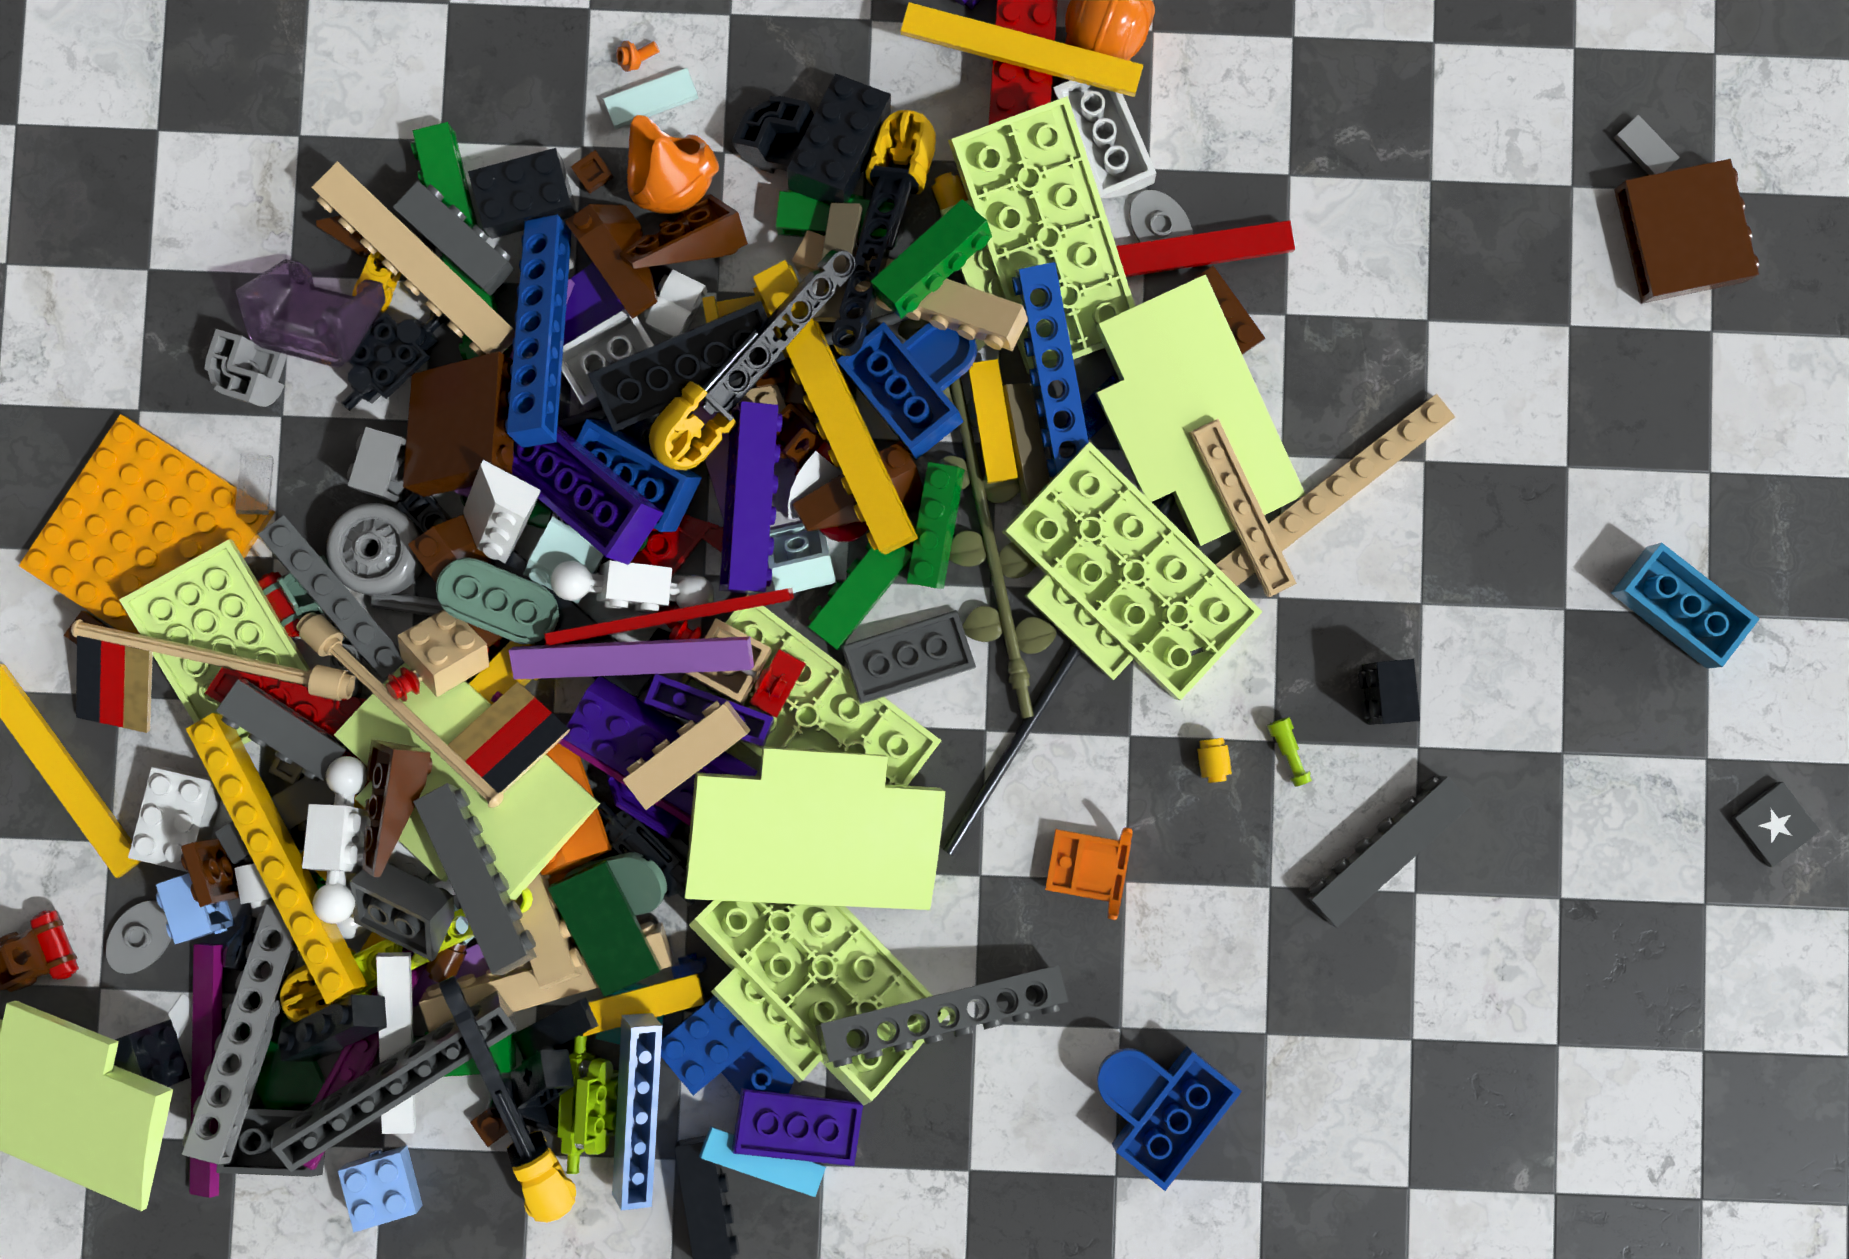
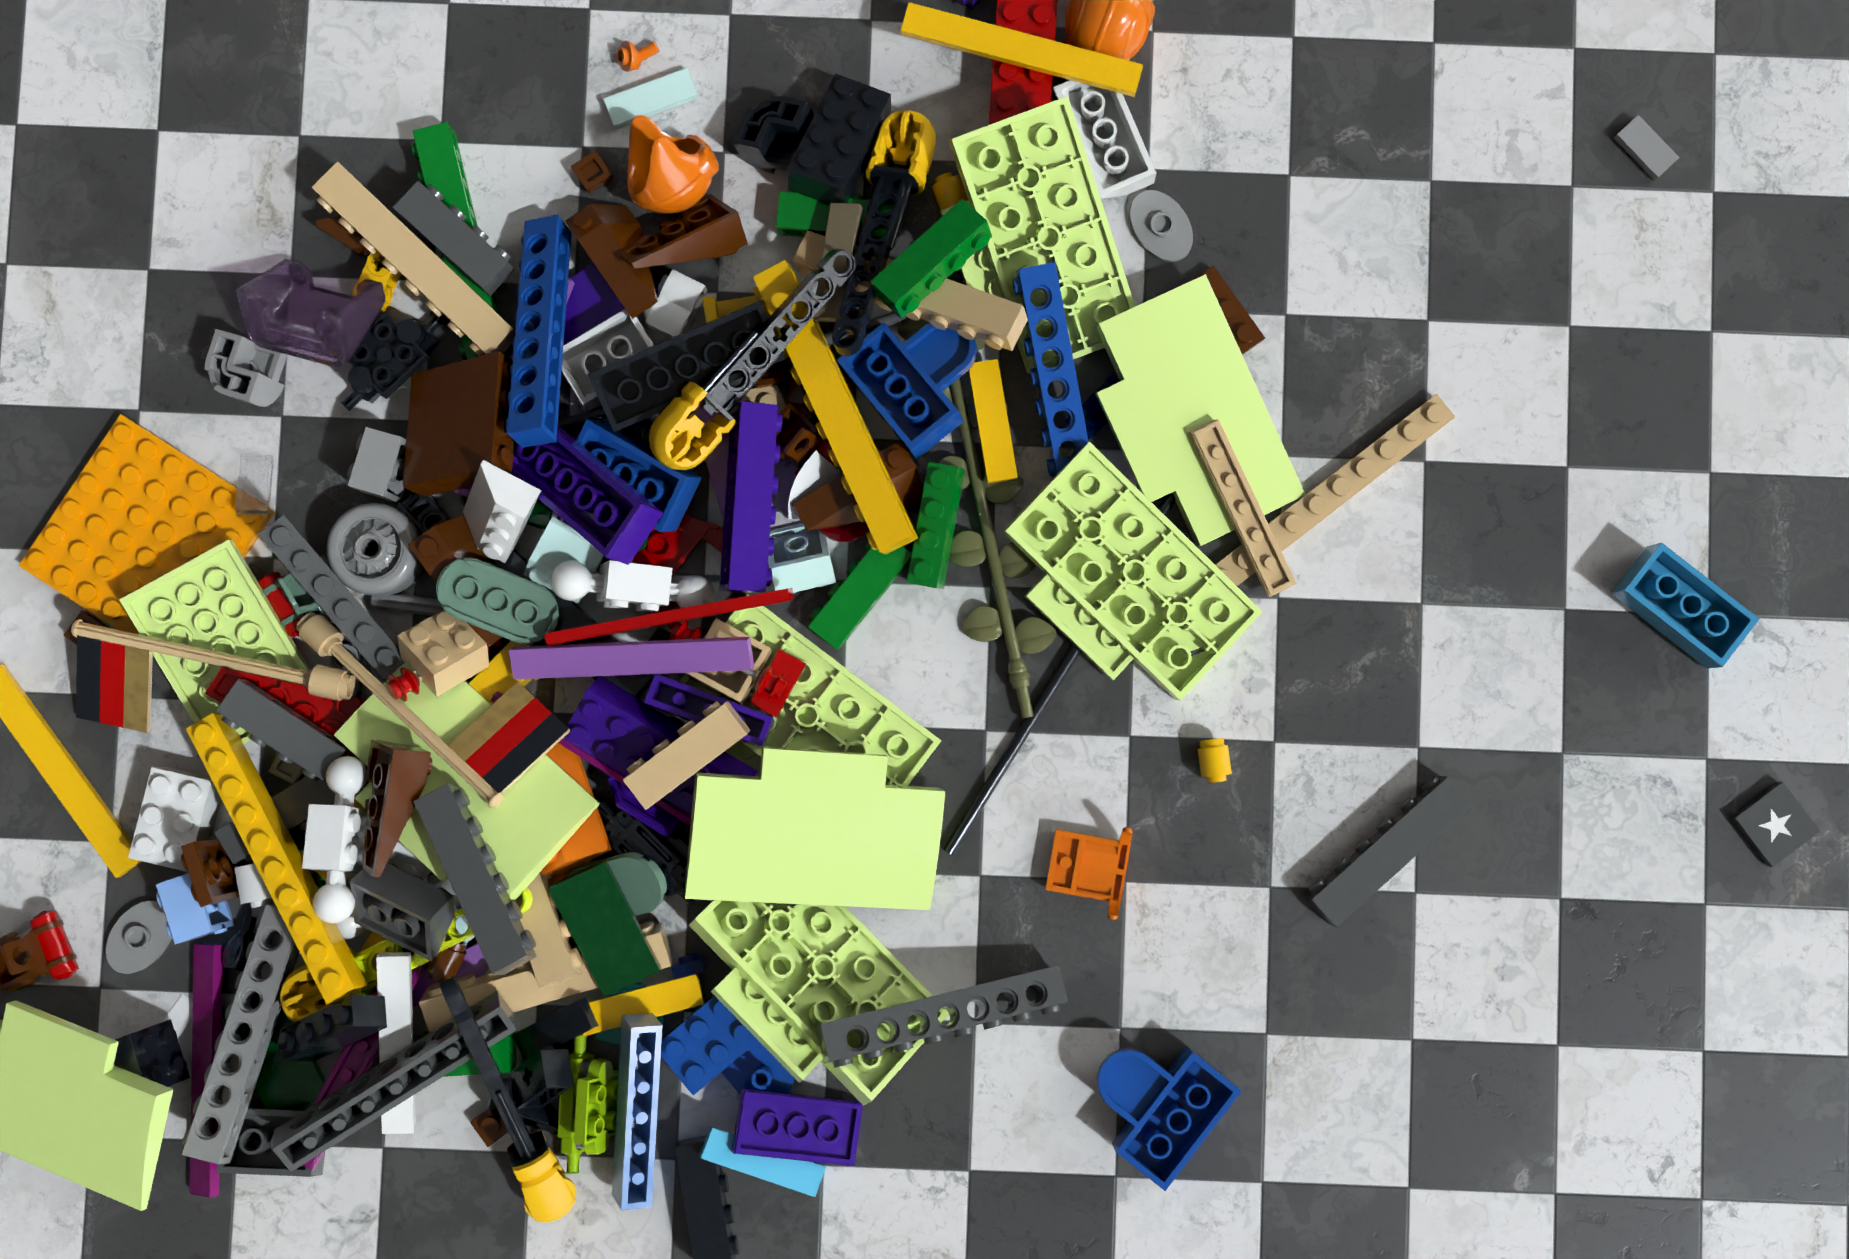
(380, 1188): light blue brick -> none
(521, 192): black brick -> none
(908, 657): dark grey tile -> none
(1026, 440): dark tan tile -> none
(1206, 248): red tile -> none
(1288, 746): lime piece -> none
(1389, 692): black brick -> none
(1686, 231): reddish brown brick -> none

